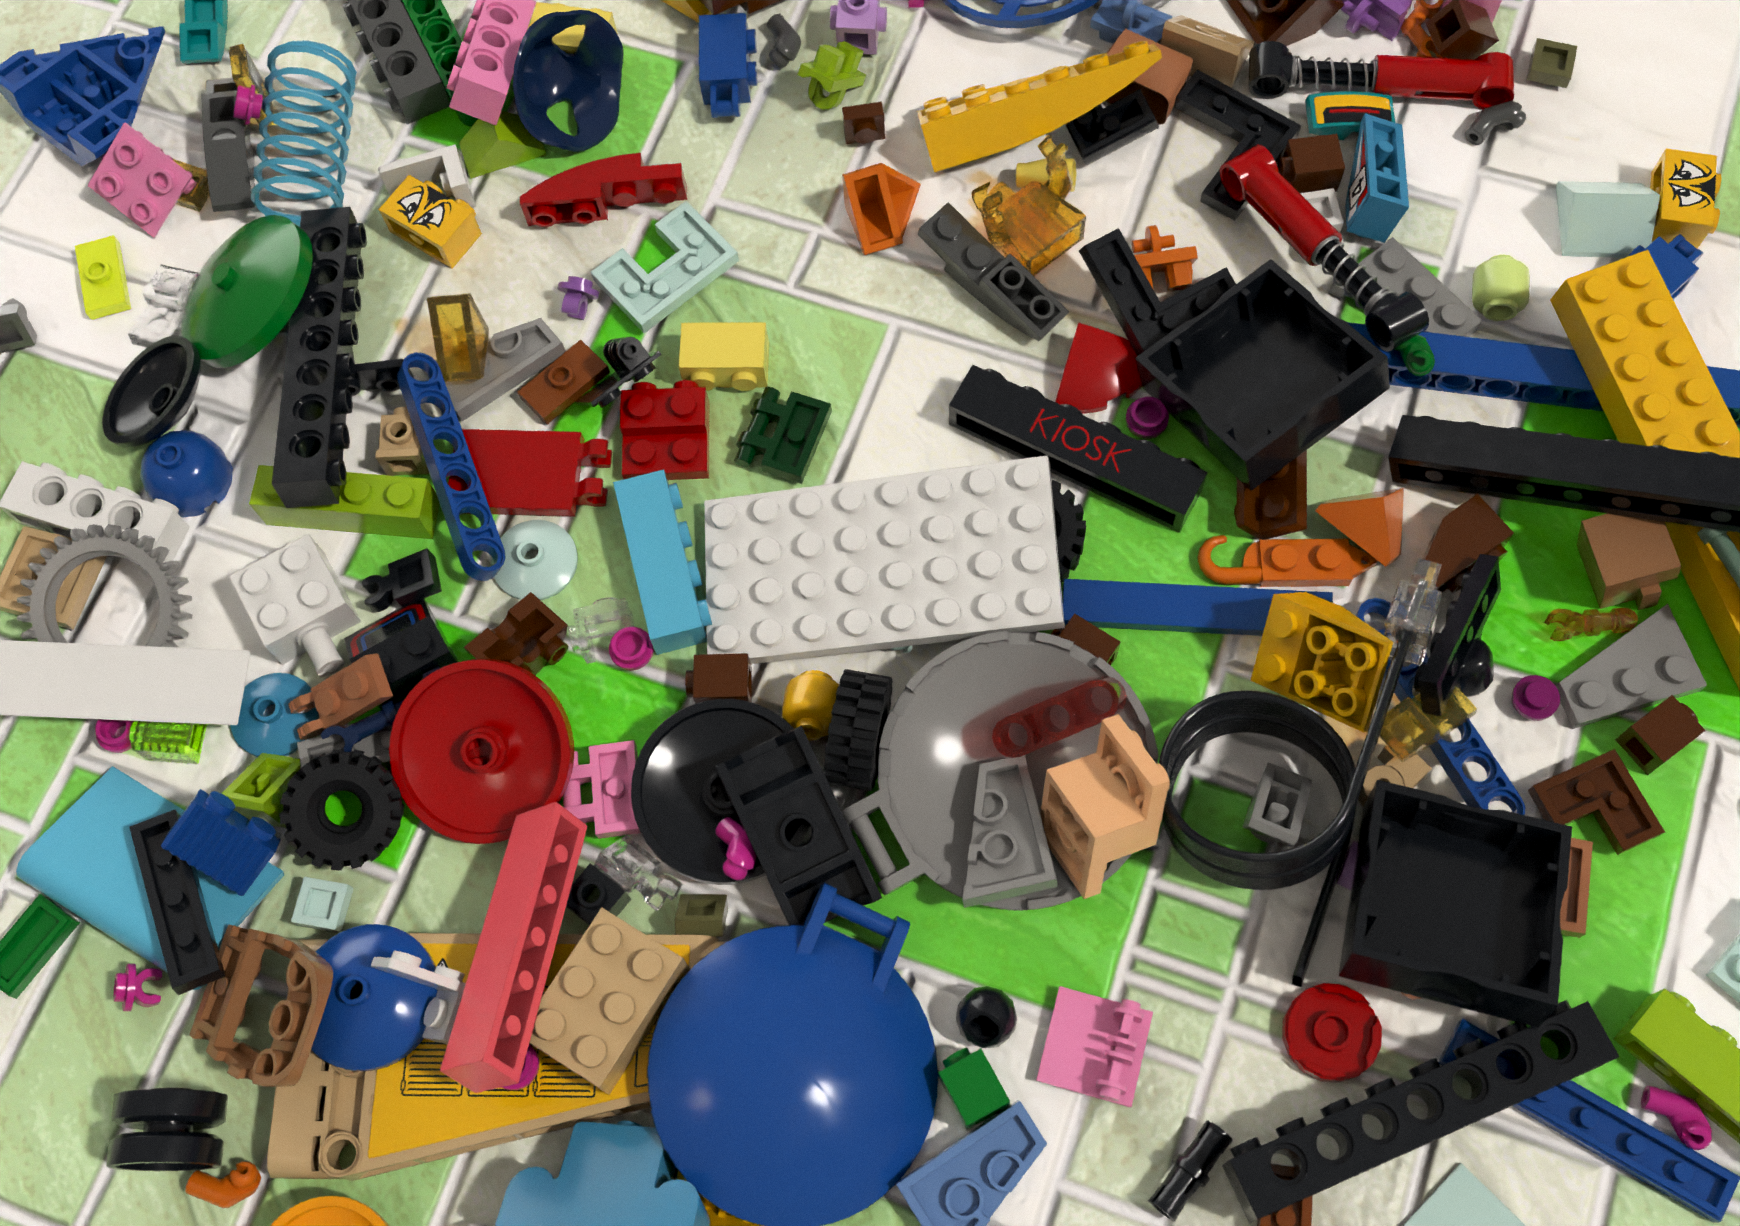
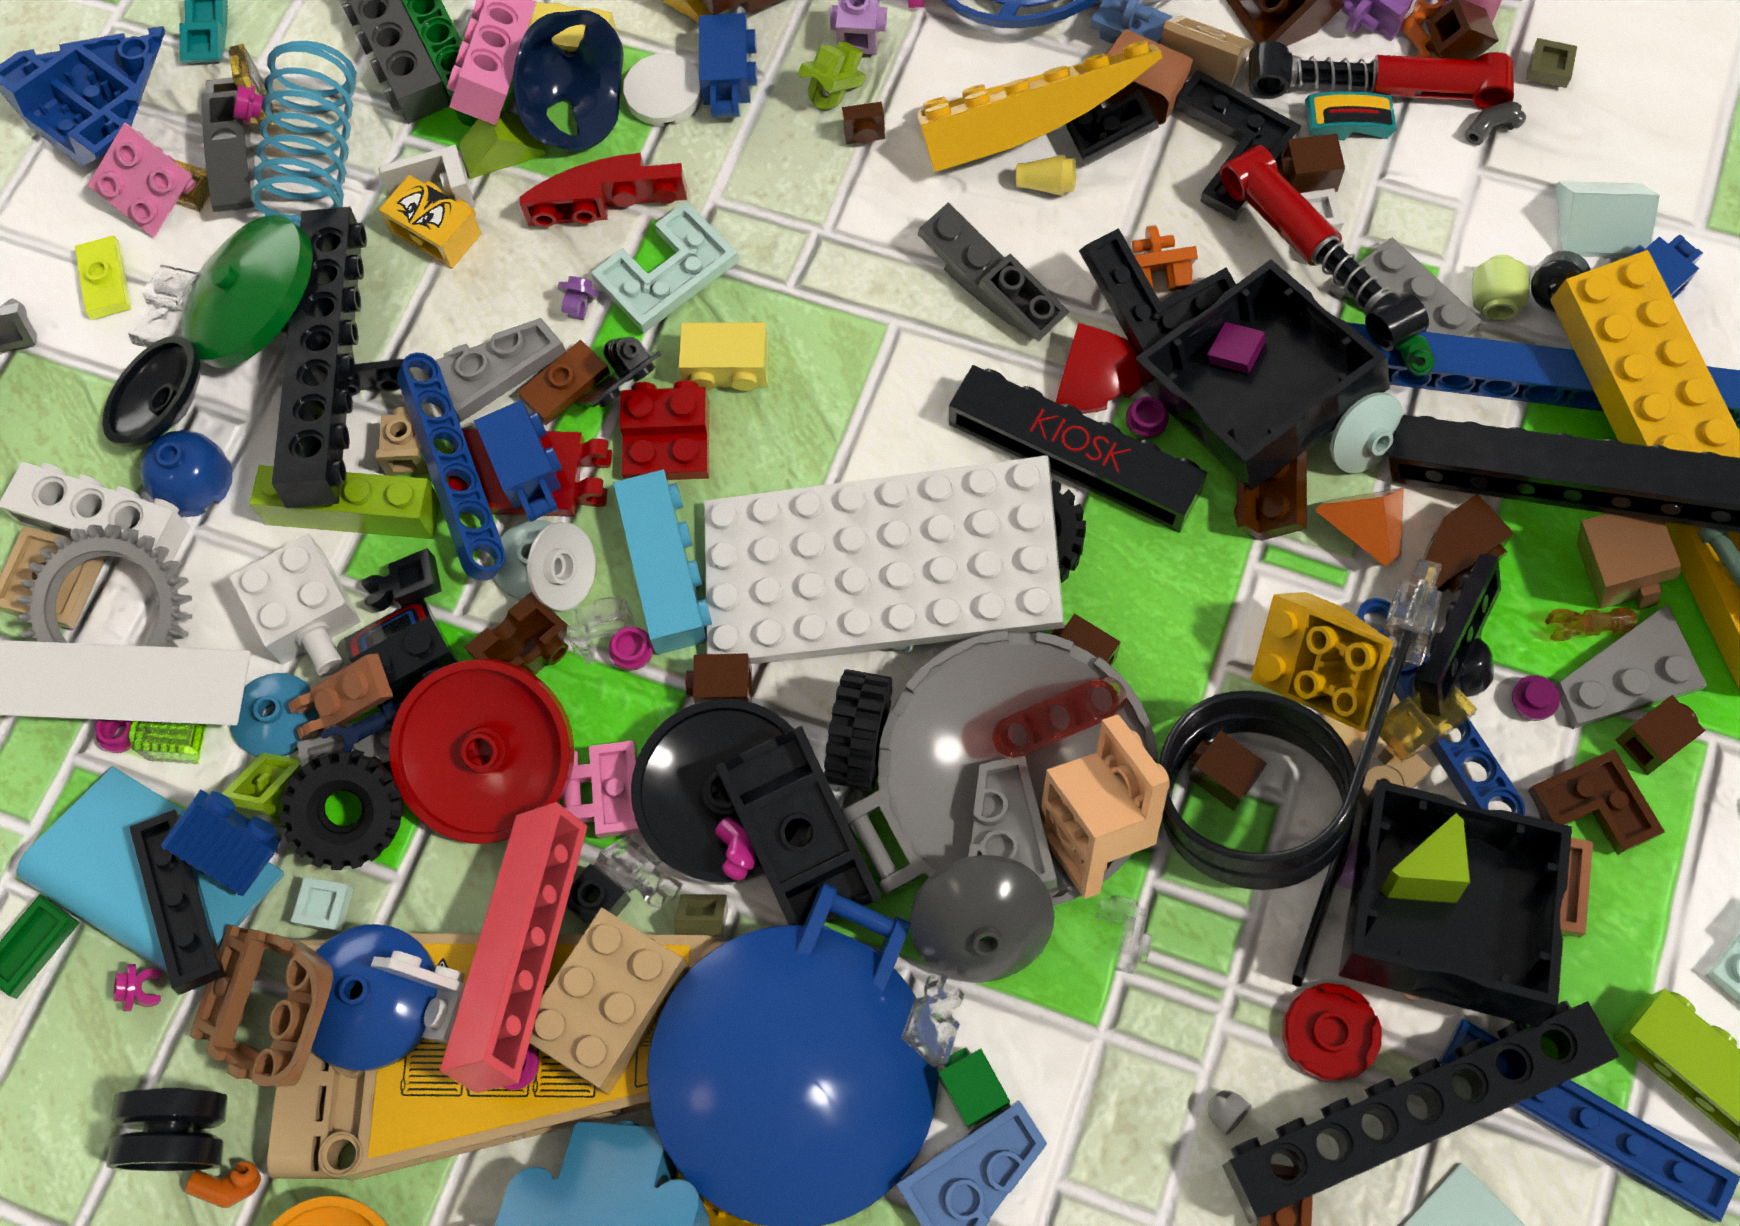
(458, 336): clear yellow slope -> none
(520, 459): none -> blue brick
(561, 566): none -> white dish
(662, 89): none -> white tile
(786, 43): dark grey arm -> none
(795, 436): dark green plate -> none
(810, 703): yellow head -> none
(879, 205): orange slope -> none
(930, 1023): none -> clear plate
(980, 900): none -> dark grey dish
(986, 1017): black piece -> none
(1036, 220): clear yellow torso -> none
(1095, 1046): bright pink hinge -> none
(1133, 943): none -> clear bracket
(1171, 606): blue tile -> none
(1190, 1170): black pin -> none
(1225, 769): none -> reddish brown brick
(1227, 1110): none -> light grey hinge
(1236, 347): none -> magenta tile
(1278, 806): light grey slope -> none
(1289, 563): orange plate -> none
(1366, 432): none -> light aqua dish
(1377, 180): dark azure slope -> none
(1434, 869): none -> lime slope
(1552, 273): none -> black head
(1682, 1113): dark pink arm -> none
(1687, 195): yellow brick -> none

